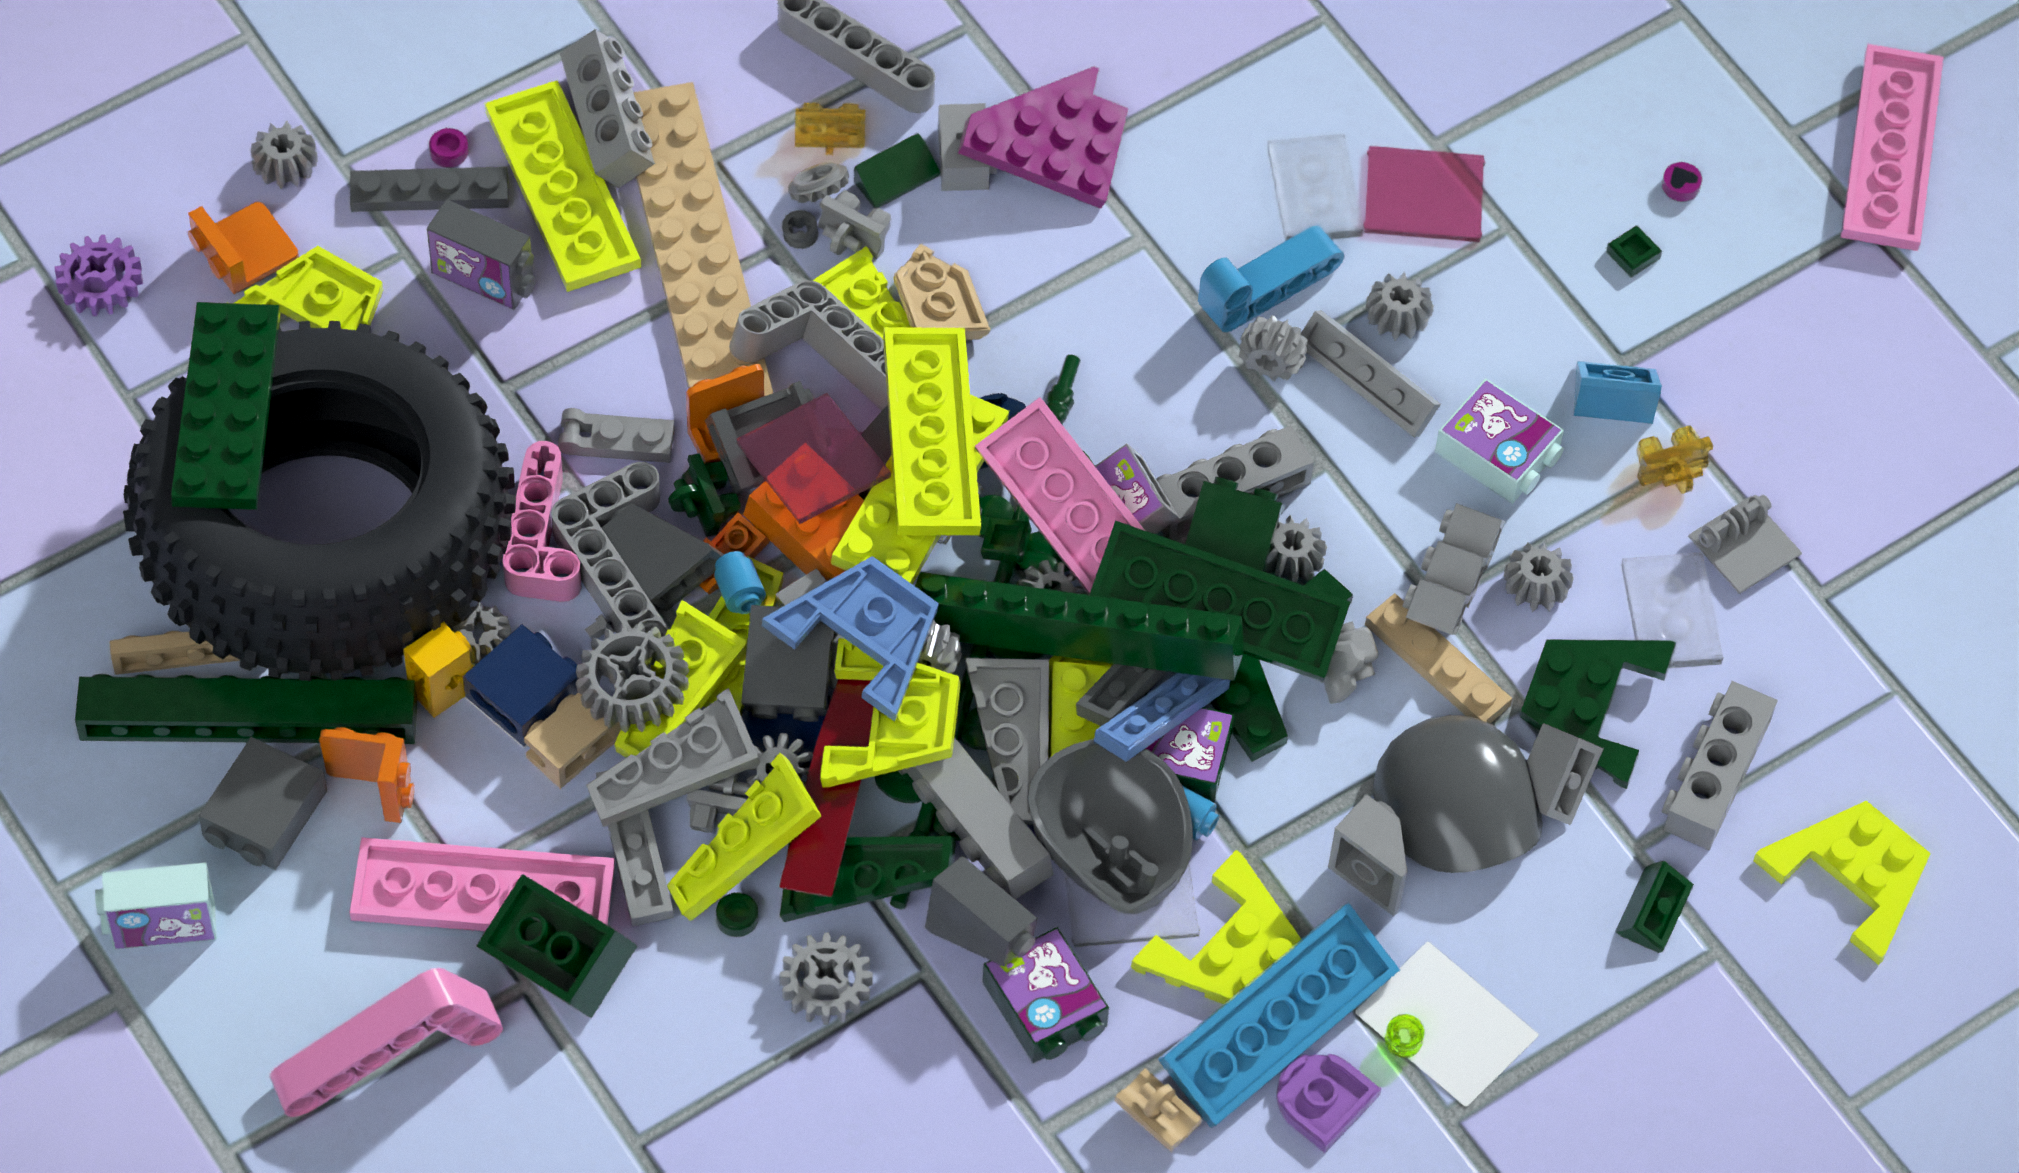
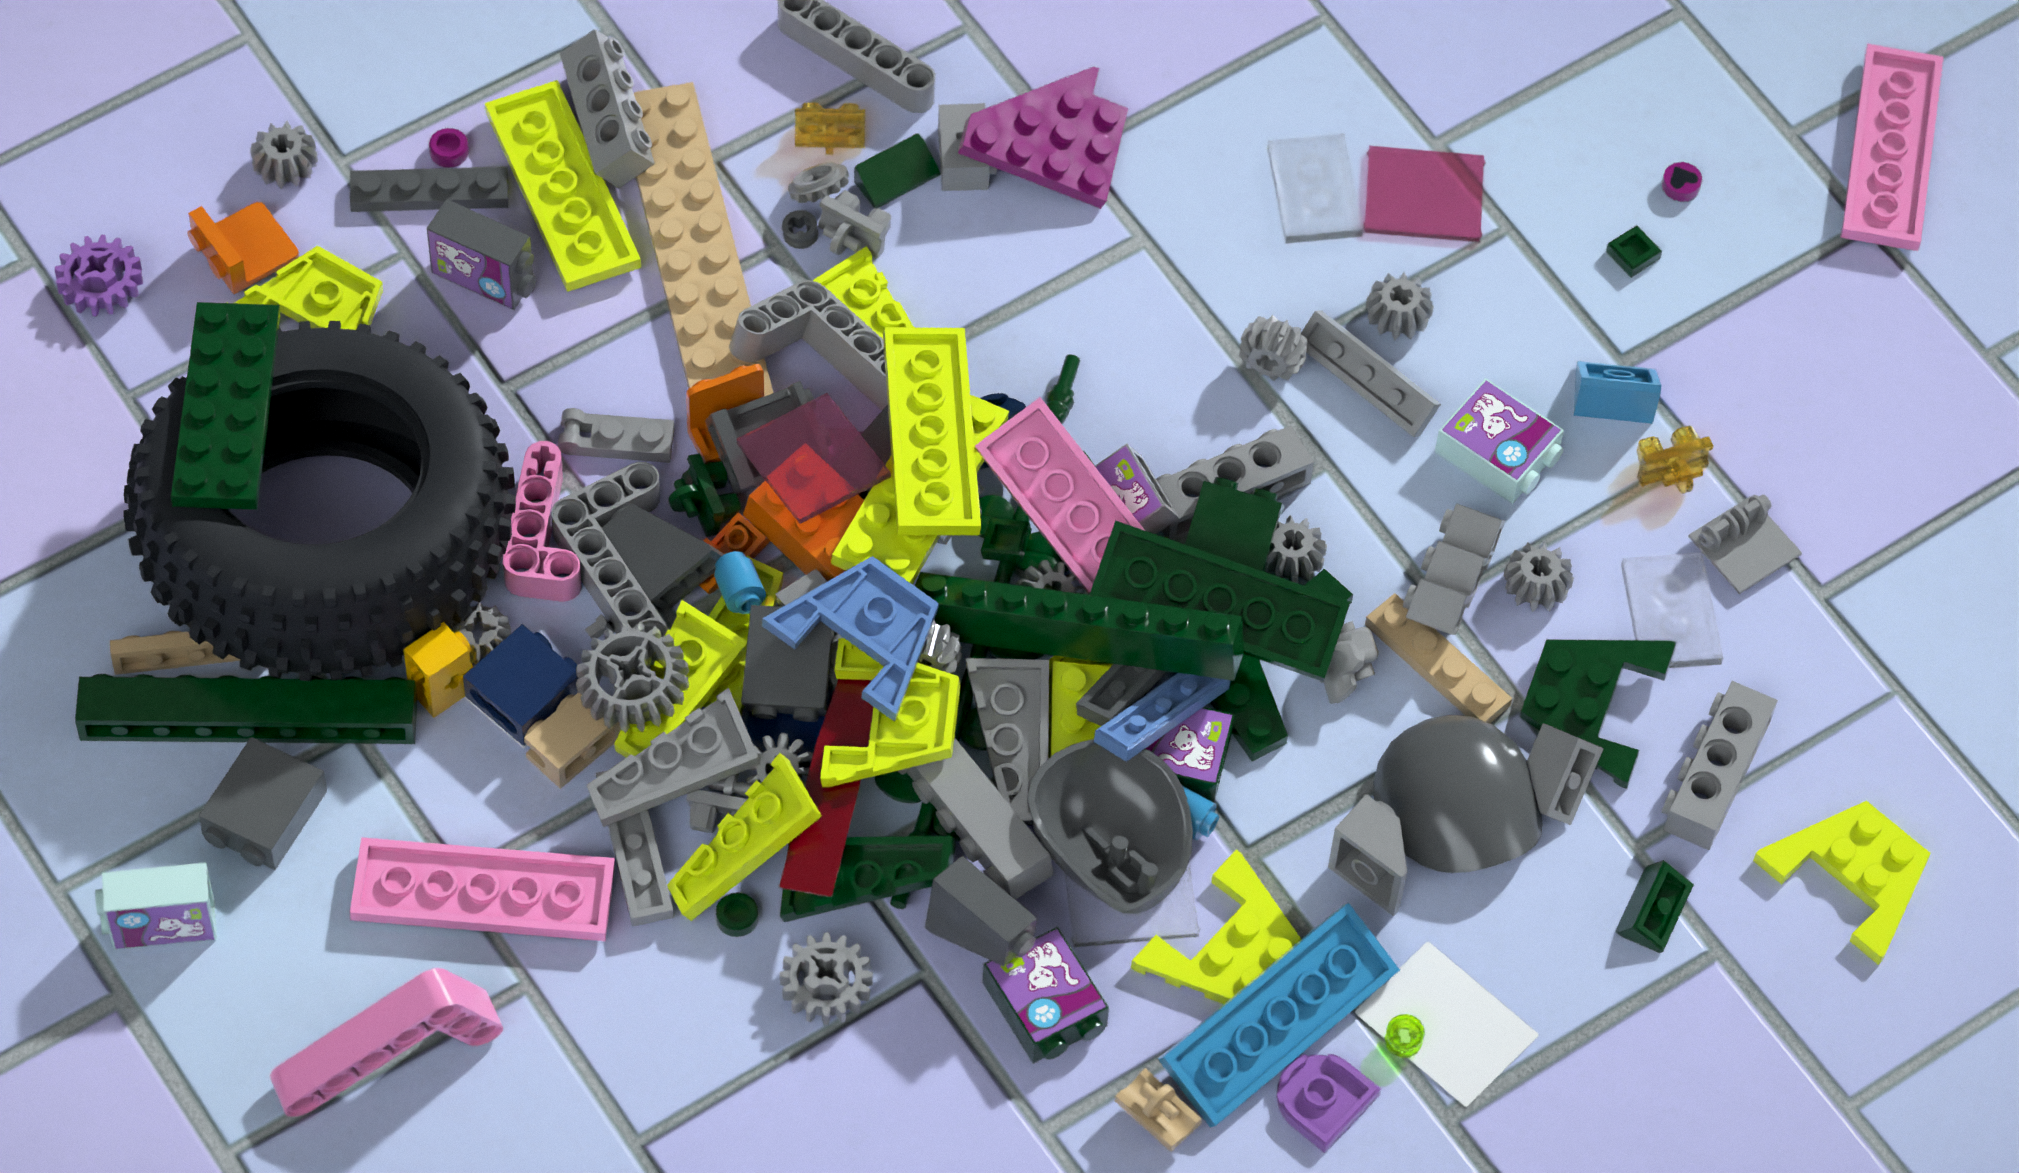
(372, 759): orange bracket -> none
(557, 945): dark green slope -> none
(939, 295): tan tile -> none
(1241, 294): dark azure beam -> none

